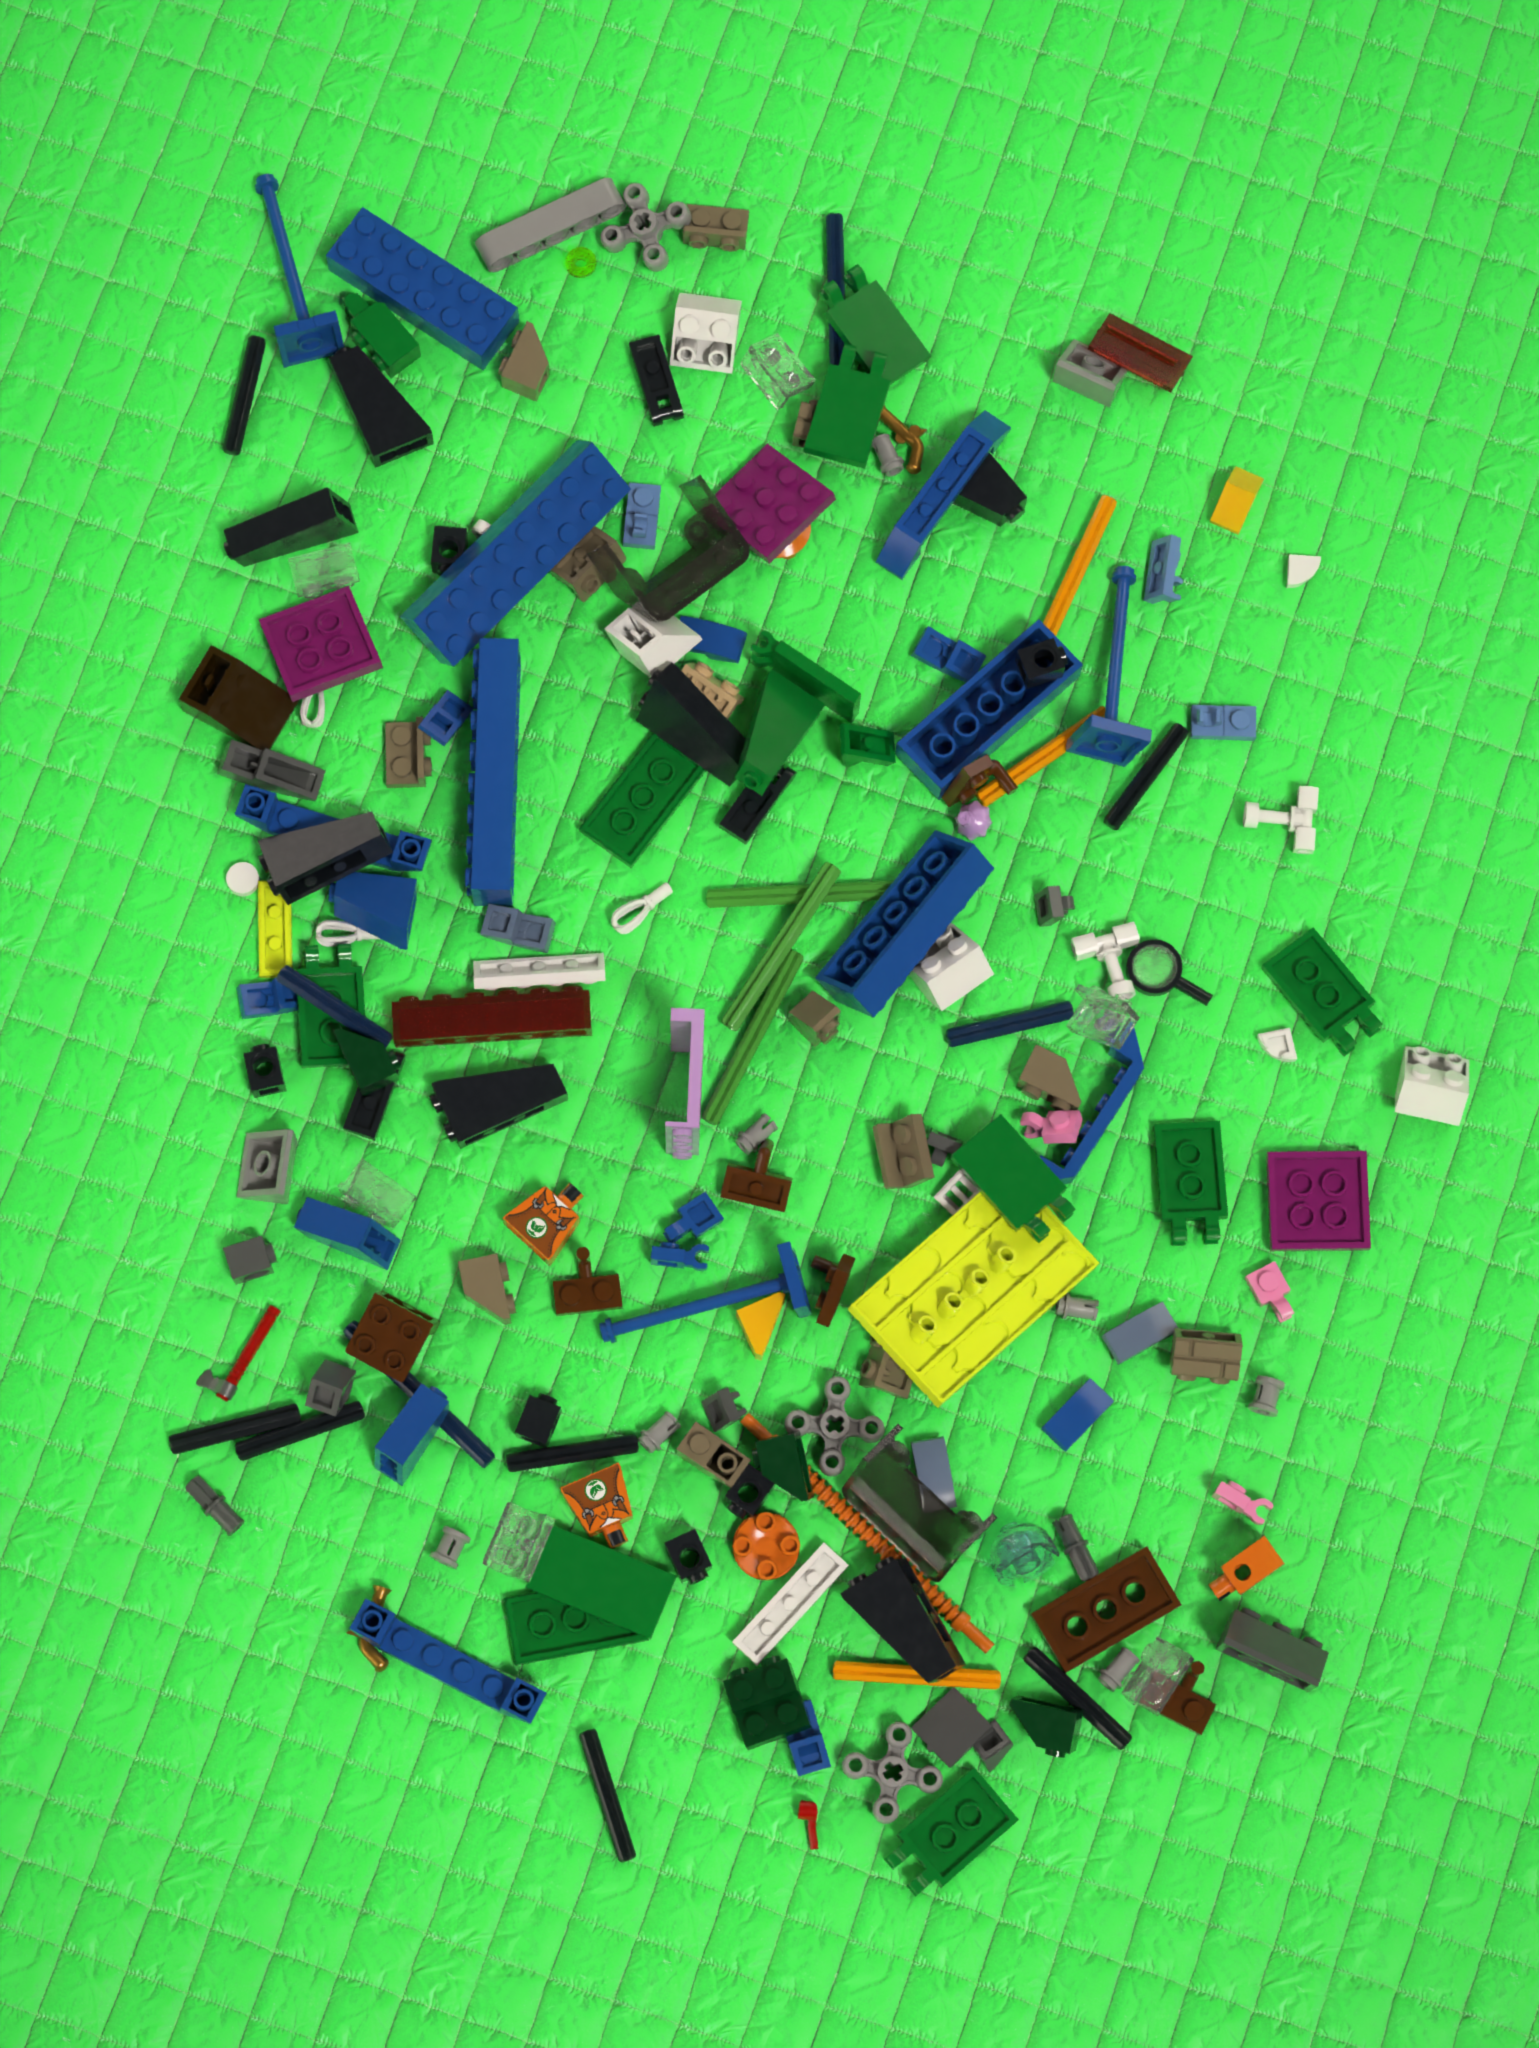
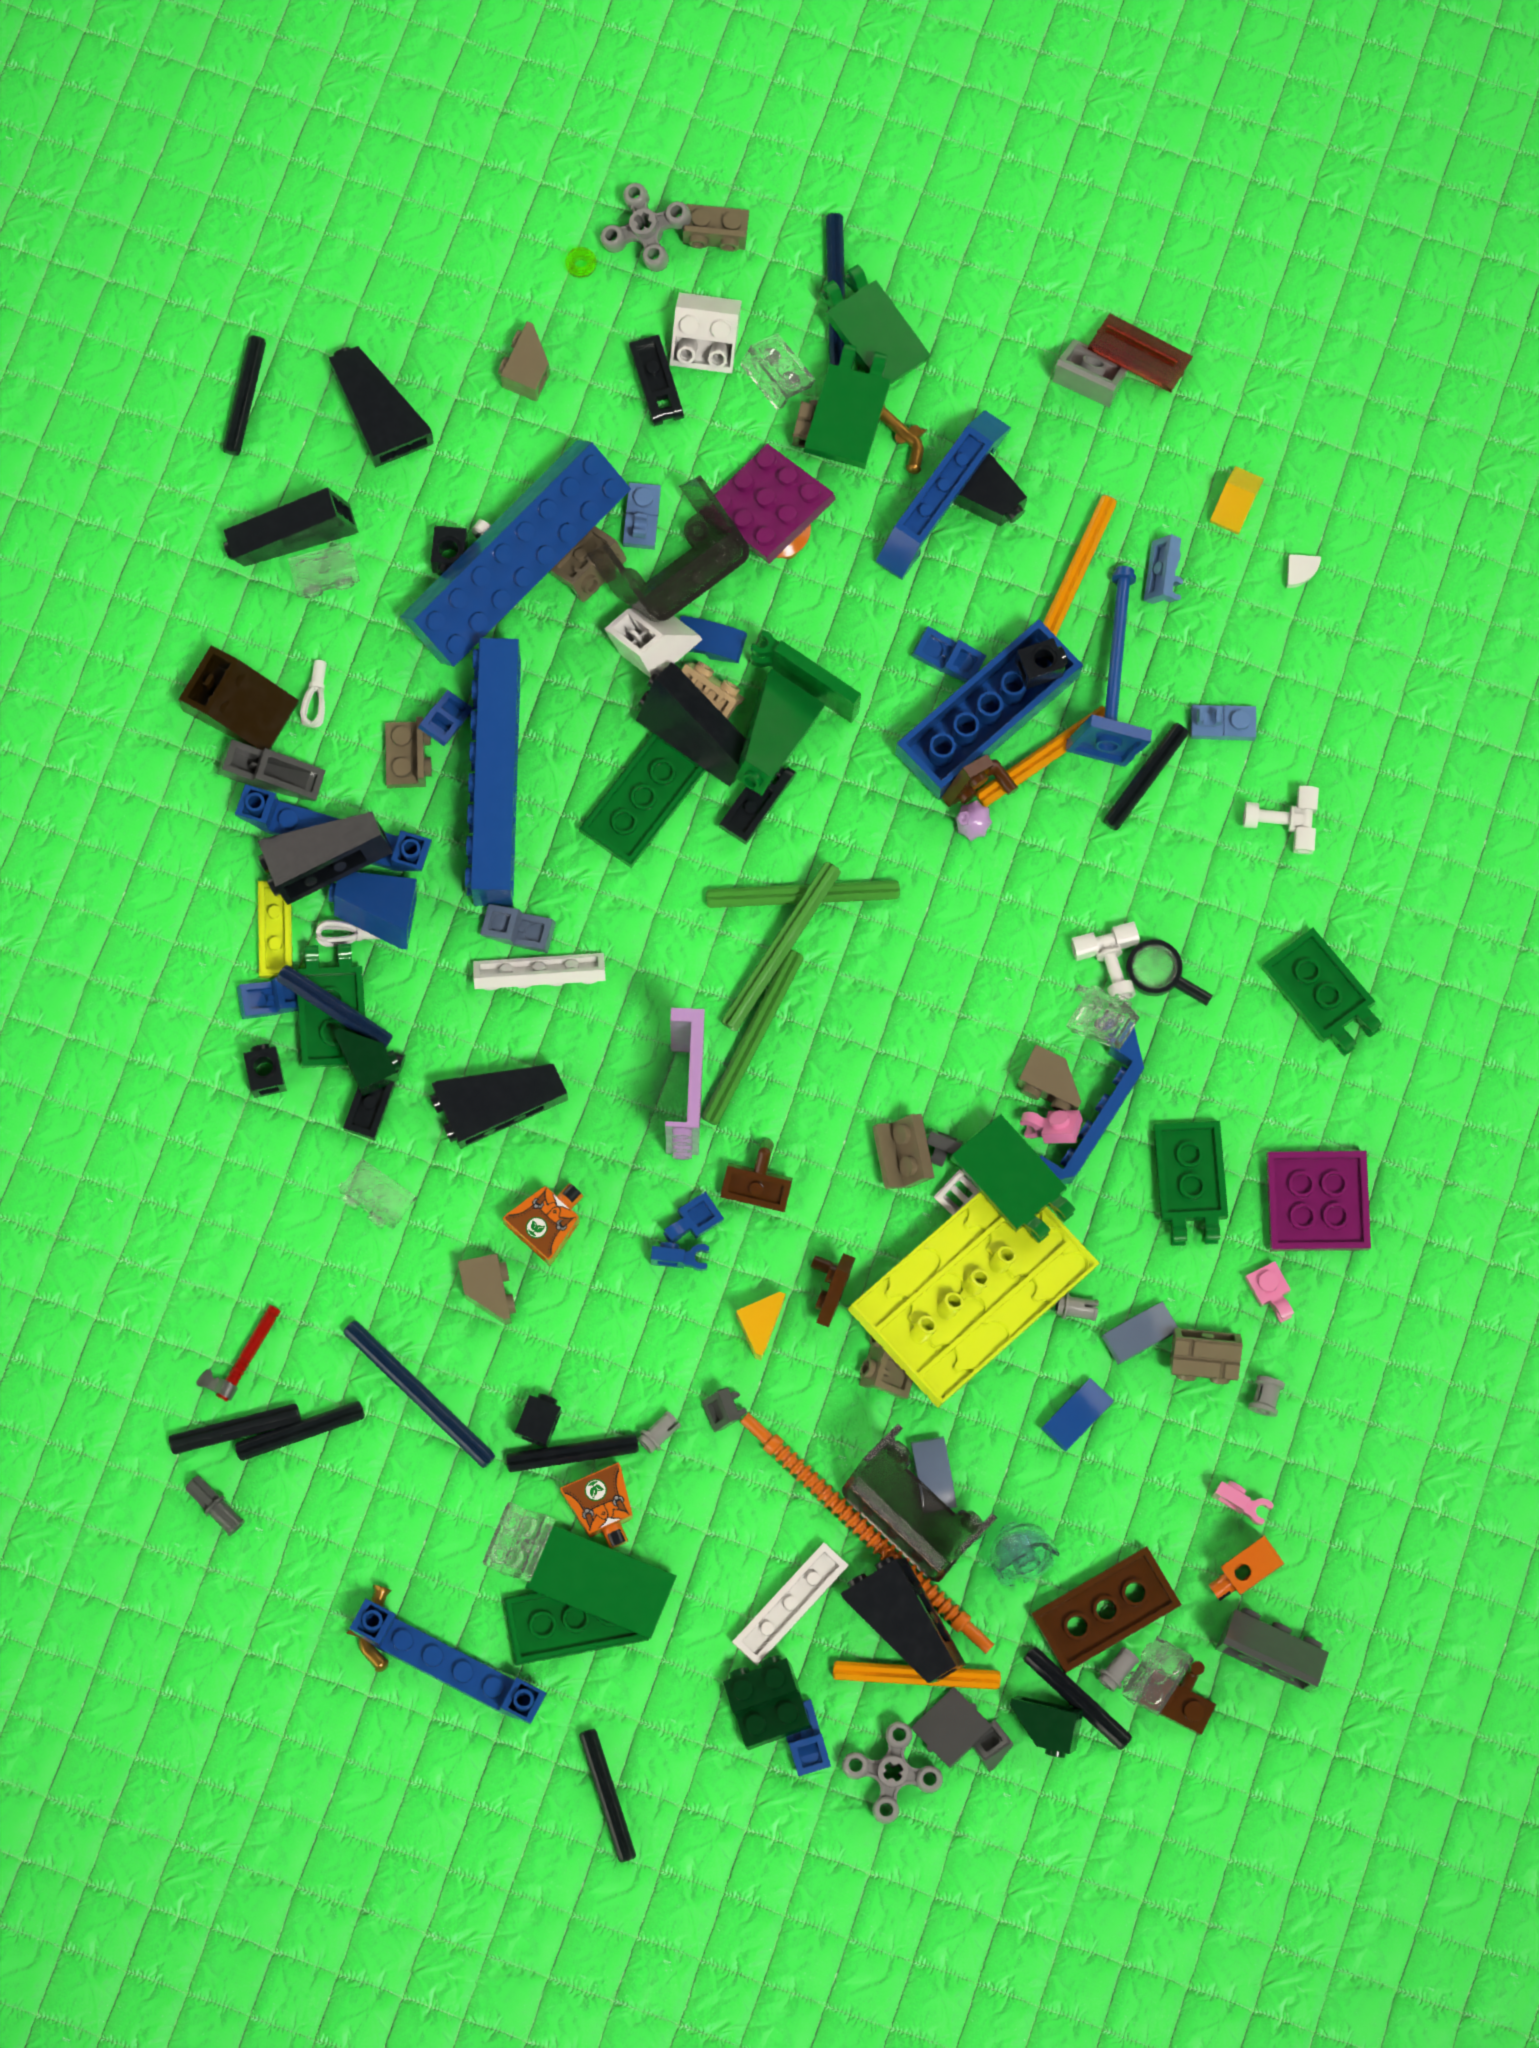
(242, 879): white tile -> none
(250, 1259): dark grey brick -> none
(267, 1166): slope -> none
(309, 336): blue tile -> none
(320, 643): magenta plate -> none
(330, 1388): dark grey brick -> none
(347, 1232): blue slope -> none
(381, 335): green hinge -> none
(391, 1335): reddish brown bracket -> none
(411, 1433): blue slope -> none
(422, 288): blue brick -> none
(458, 1539): light grey bush -> none
(491, 1018): clear red brick -> none
(550, 224): light grey beam -> none
(588, 1292): reddish brown plate -> none
(649, 903): white piece -> none
(688, 1542): black brick -> none
(712, 1455): dark tan slope -> none
(755, 1135): light grey pin -> none
(755, 1479): black brick -> none
(766, 1546): orange dish -> none
(785, 1464): dark green slope -> none
(789, 1281): blue tile -> none
(809, 1811): red hand -> none
(815, 1019): dark tan slope -> none
(835, 1412): light grey gear -> none
(866, 745): green slope -> none
(890, 462): light grey pin -> none
(904, 923): blue brick -> none
(951, 968): white slope -> none
(953, 1831): green tile -> none
(1009, 1023): dark blue axle -> none
(1052, 906): tile -> none
(1076, 1547): dark grey axle -> none
(1278, 1044): white tile -> none
(1432, 1085): white slope -> none

